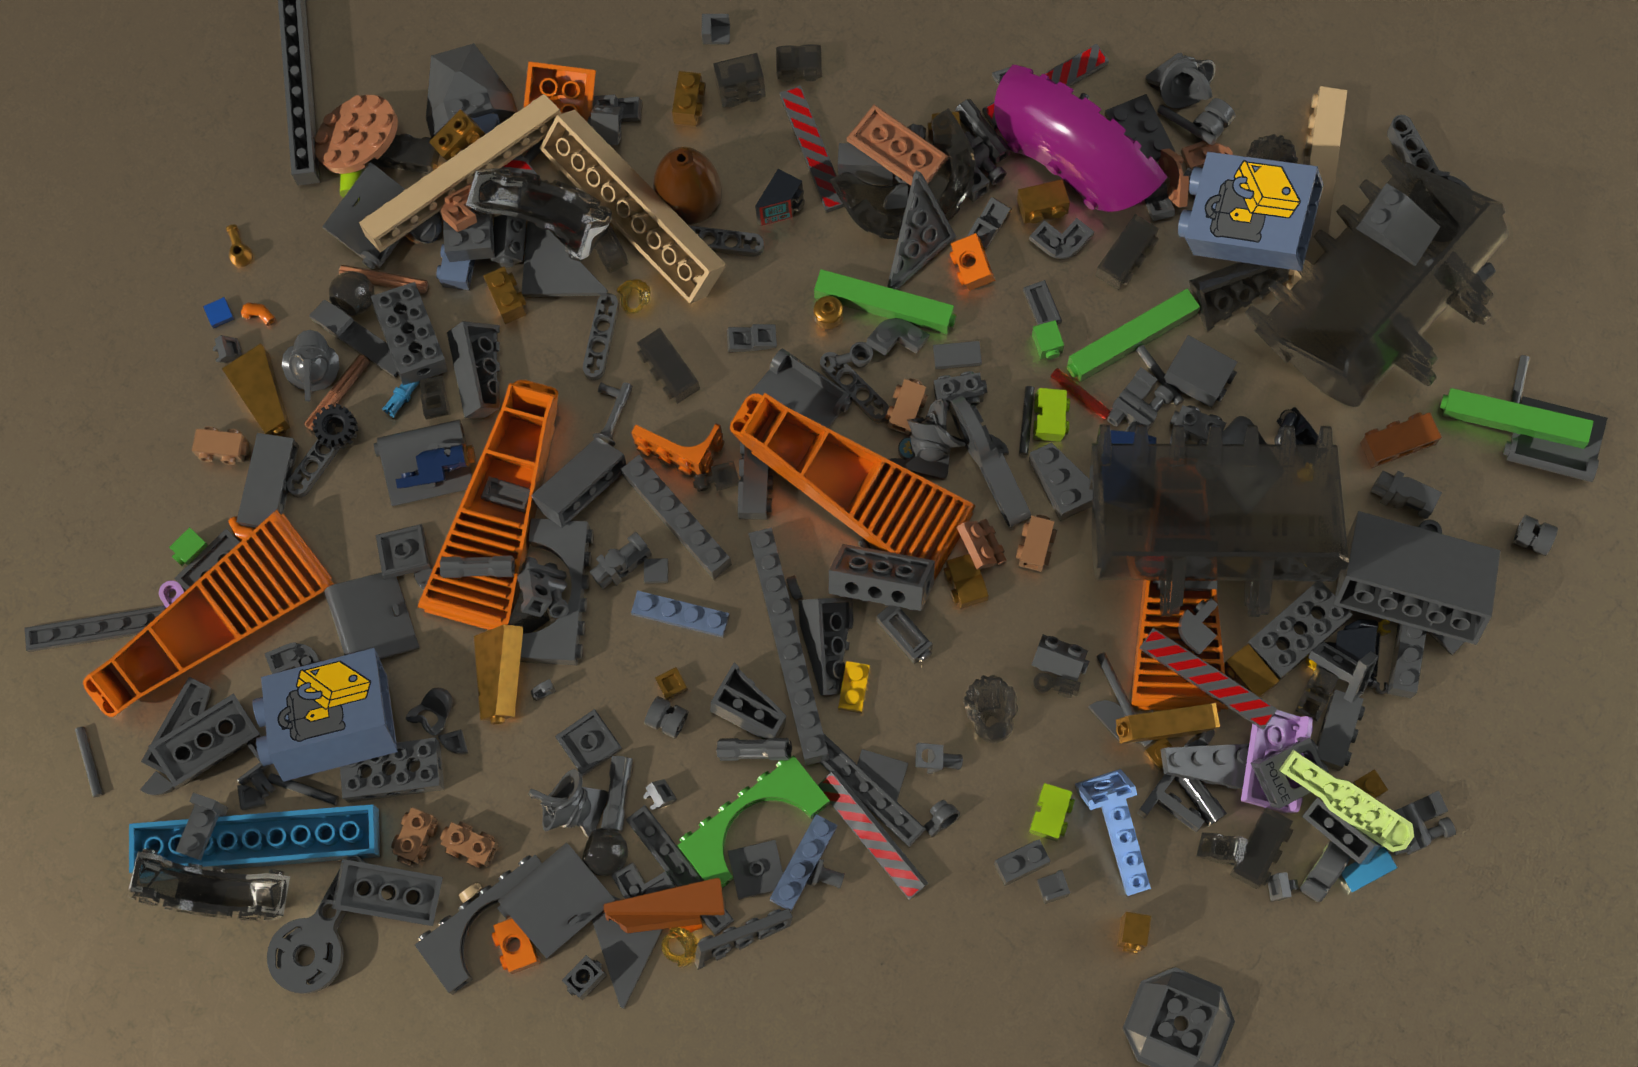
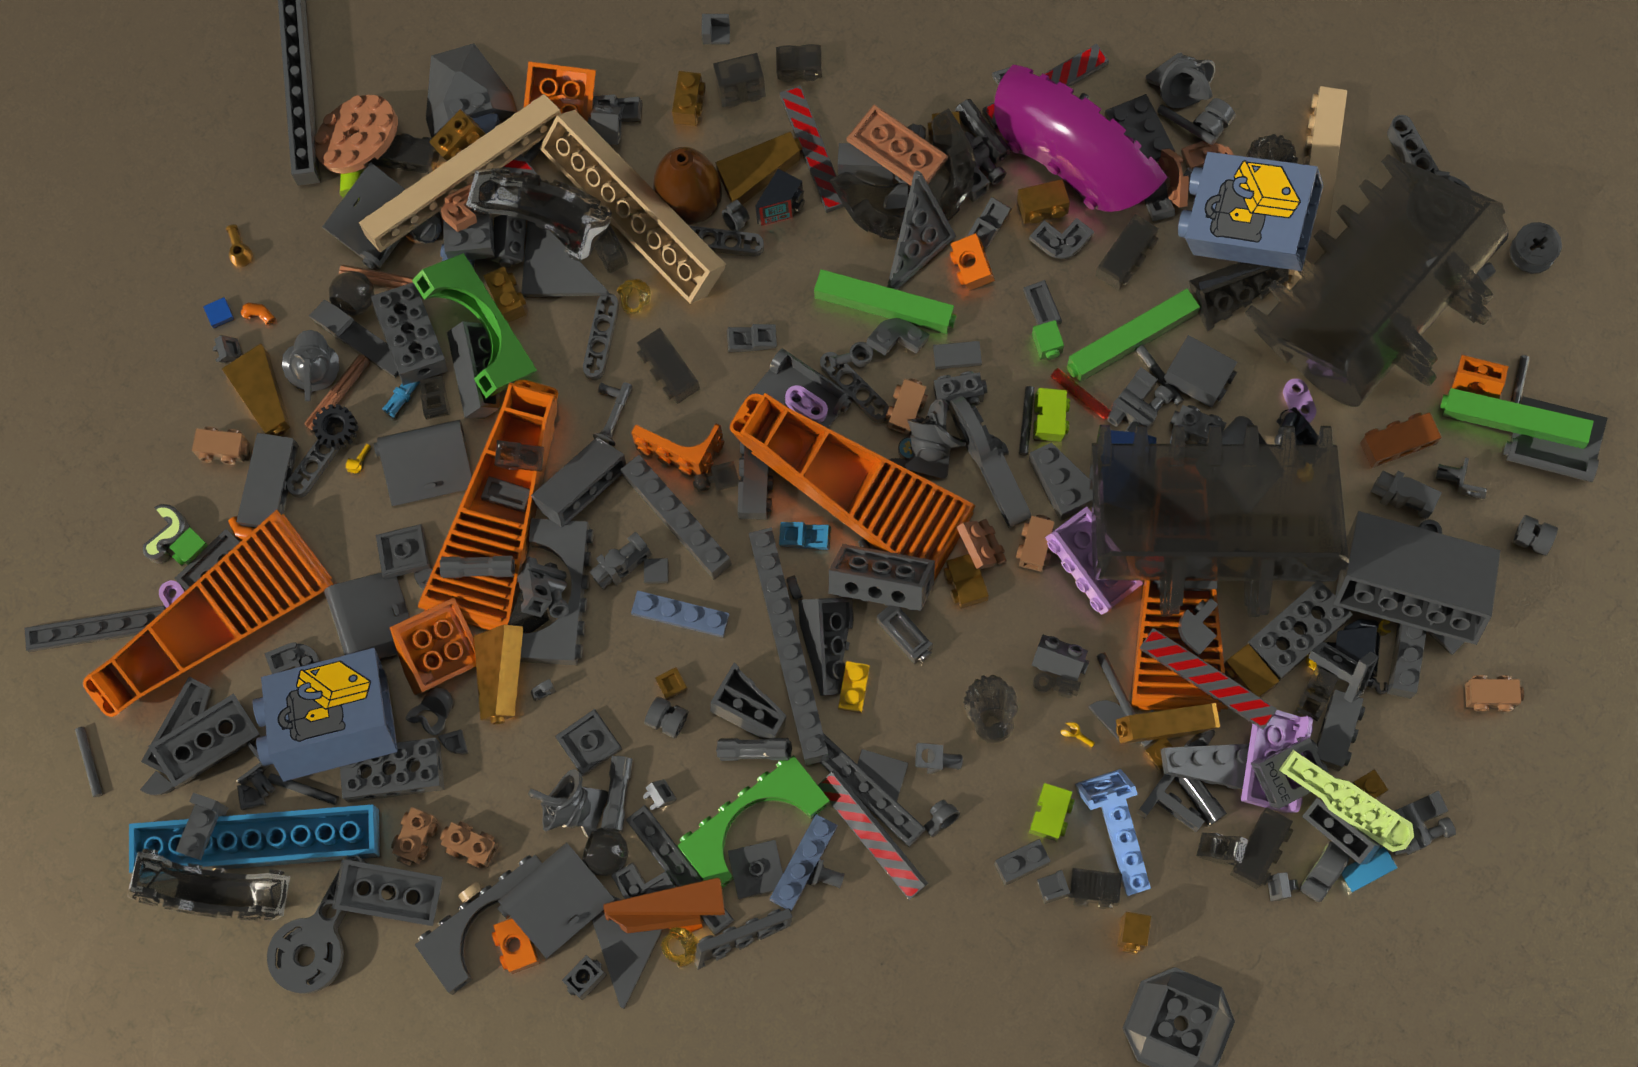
(156, 547): none -> dark grey animal
(355, 466): none -> yellow hand
(434, 646): none -> orange slope
(437, 460): dark blue plate -> none
(459, 282): none -> bright green arch
(518, 456): none -> clear smoke brick
(735, 215): none -> dark grey piece
(753, 168): none -> pearl gold slope
(804, 536): none -> dark azure slope
(808, 403): none -> lavender plate
(828, 312): pearl gold head -> none
(1074, 547): none -> lavender bracket
(1075, 732): none -> yellow hand
(1095, 888): none -> clear smoke brick
(1299, 399): none -> lavender plate
(1398, 224): dark grey slope -> none
(1458, 475): none -> dark grey bracket
(1480, 377): none -> orange brick
(1493, 693): none -> medium nougat brick
(1530, 237): none -> dark grey piece

